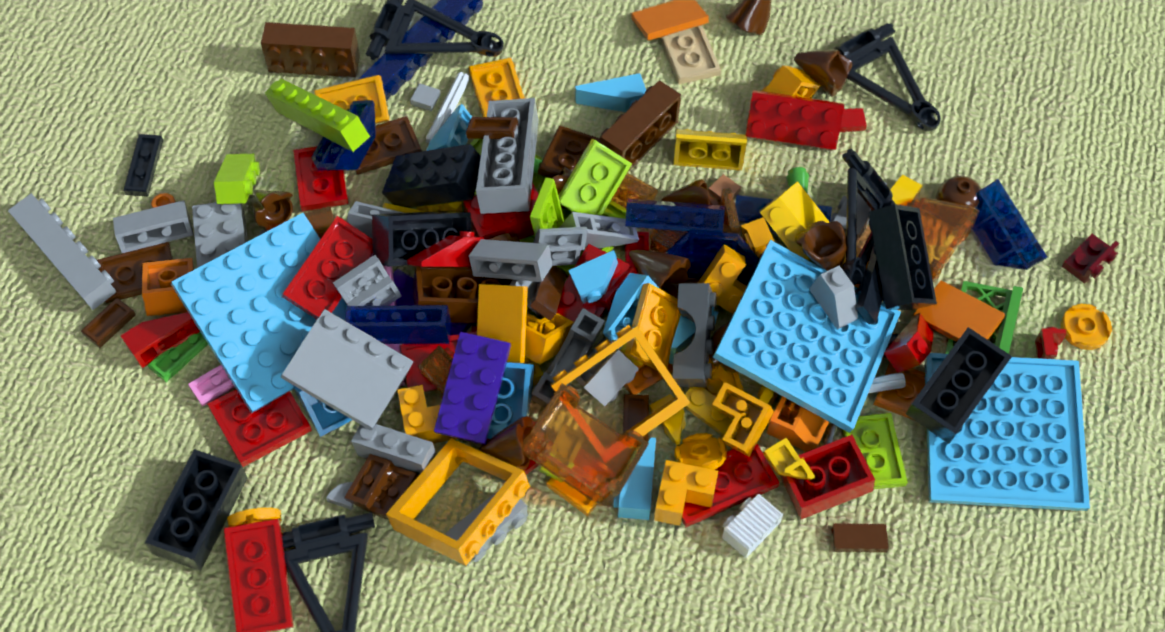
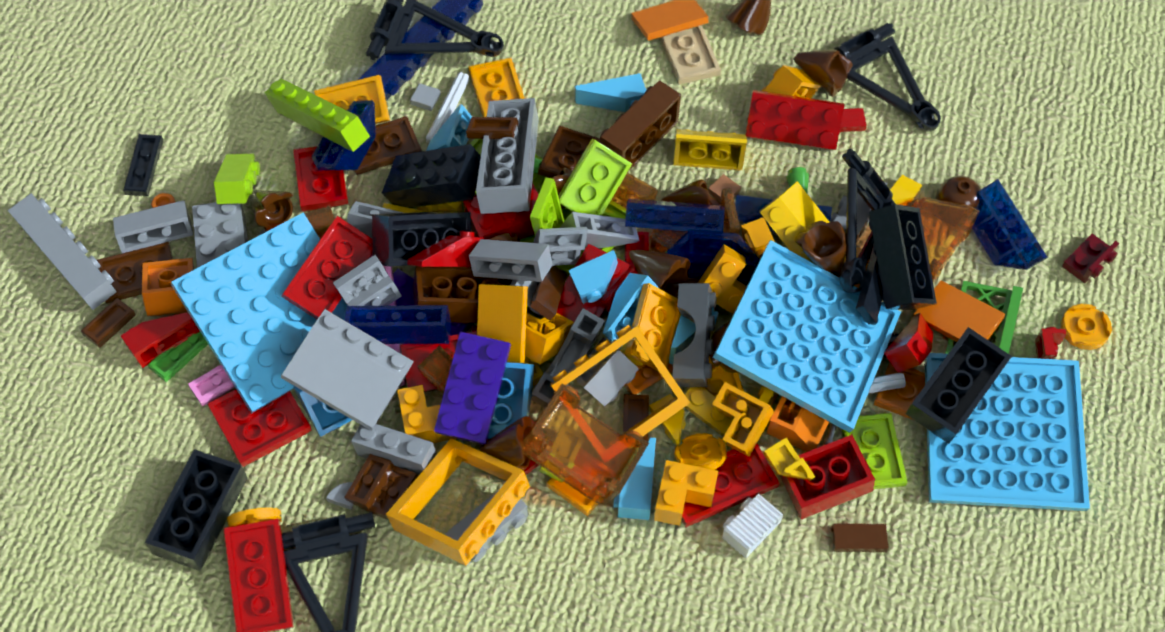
(310, 49): reddish brown brick -> none
(836, 296): light grey slope -> none

